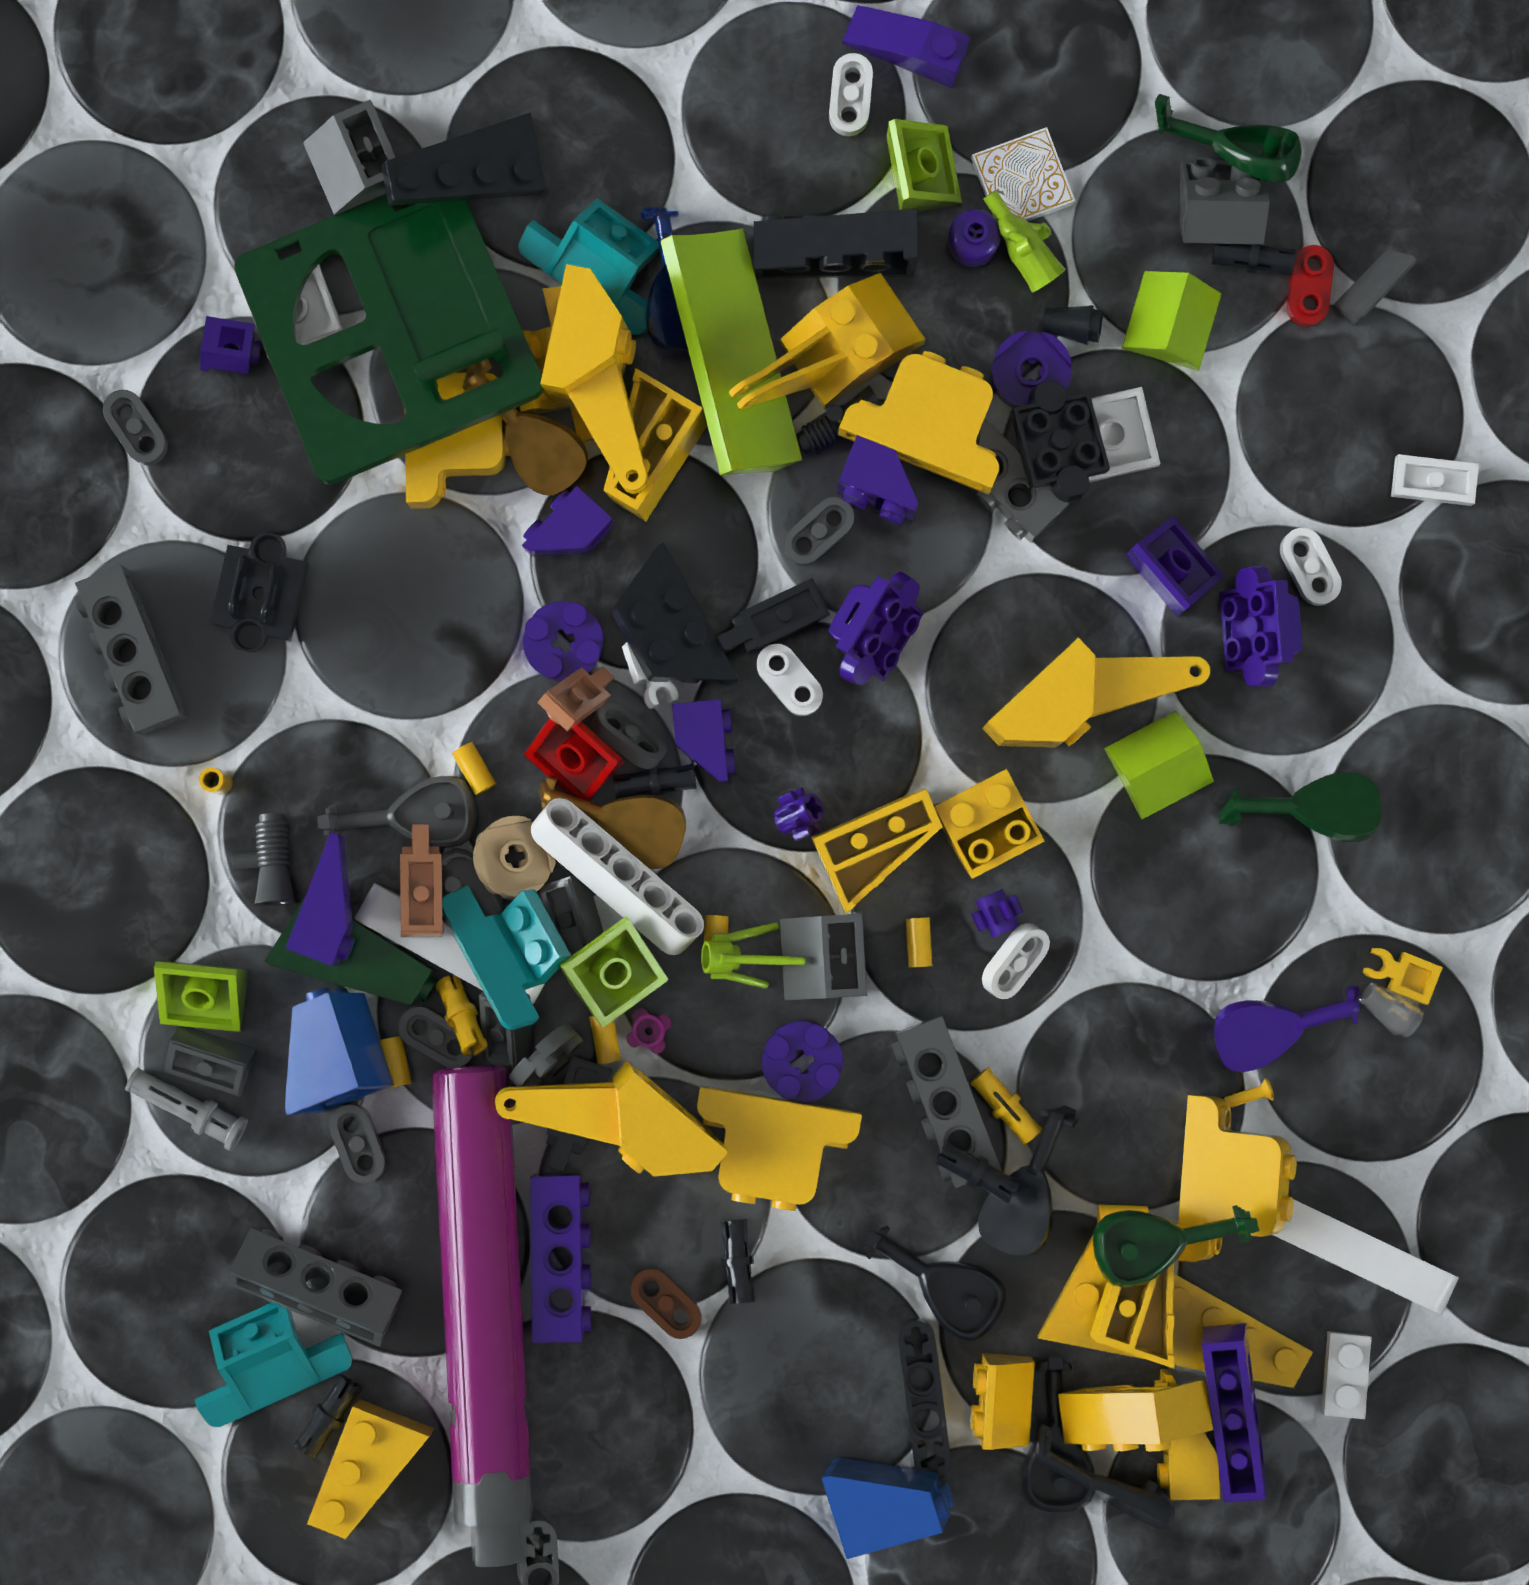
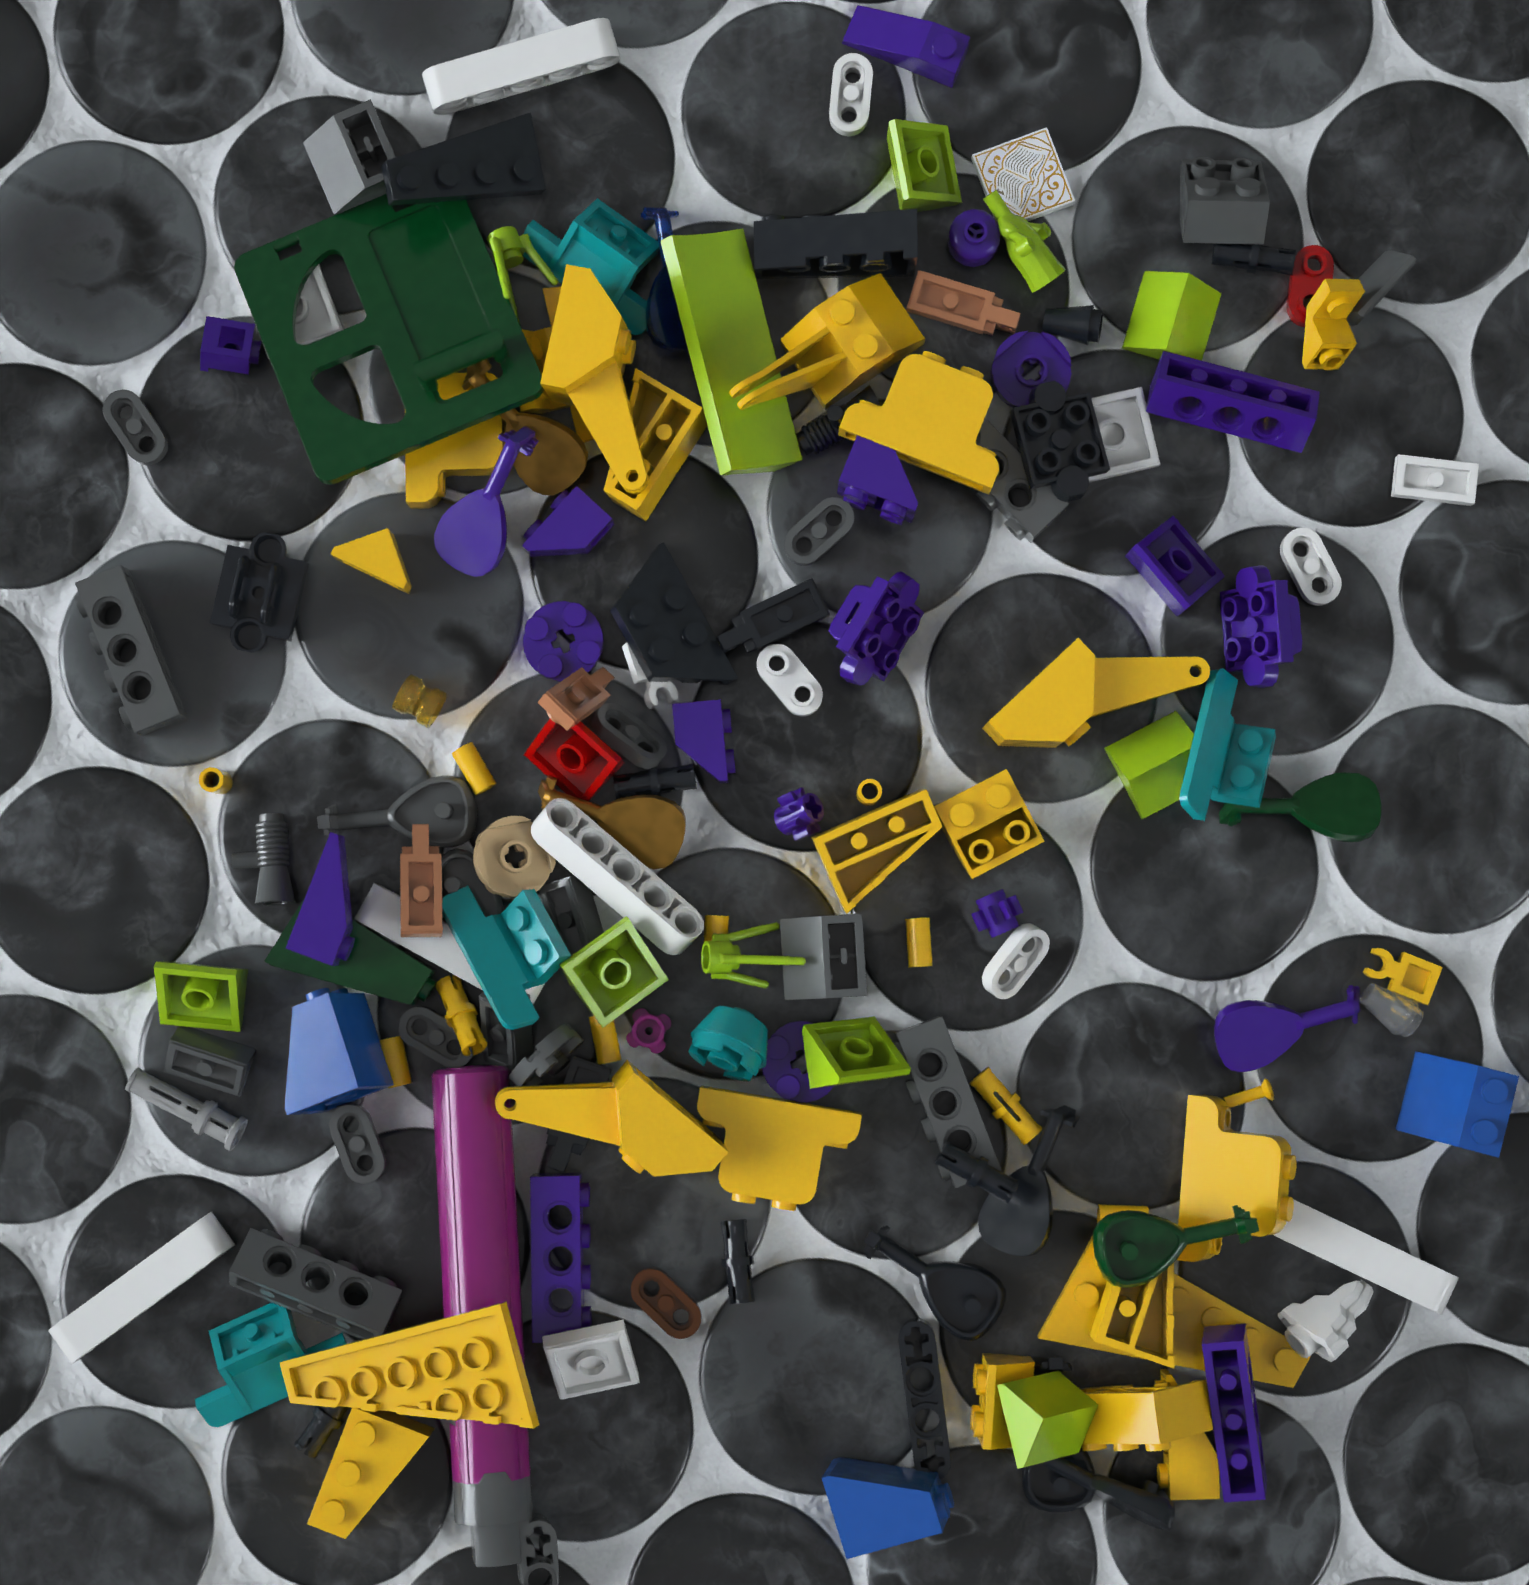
(141, 1287): none -> white beam
(377, 557): none -> yellow slope
(419, 701): none -> clear yellow wheel
(437, 1370): none -> yellow wing
(475, 528): none -> dark purple piece
(508, 253): none -> lime plant
(521, 66): none -> white beam
(591, 1359): none -> white tile
(732, 1042): none -> teal cone
(850, 1053): none -> lime slope
(869, 782): none -> yellow piece
(960, 305): none -> nougat hinge
(1045, 1417): none -> lime slope
(1225, 758): none -> teal plate
(1232, 401): none -> dark purple brick
(1257, 150): dark green piece -> none
(1325, 1320): none -> white rock
(1327, 331): none -> yellow slope
(1346, 1375): white plate -> none
(1457, 1103): none -> blue slope

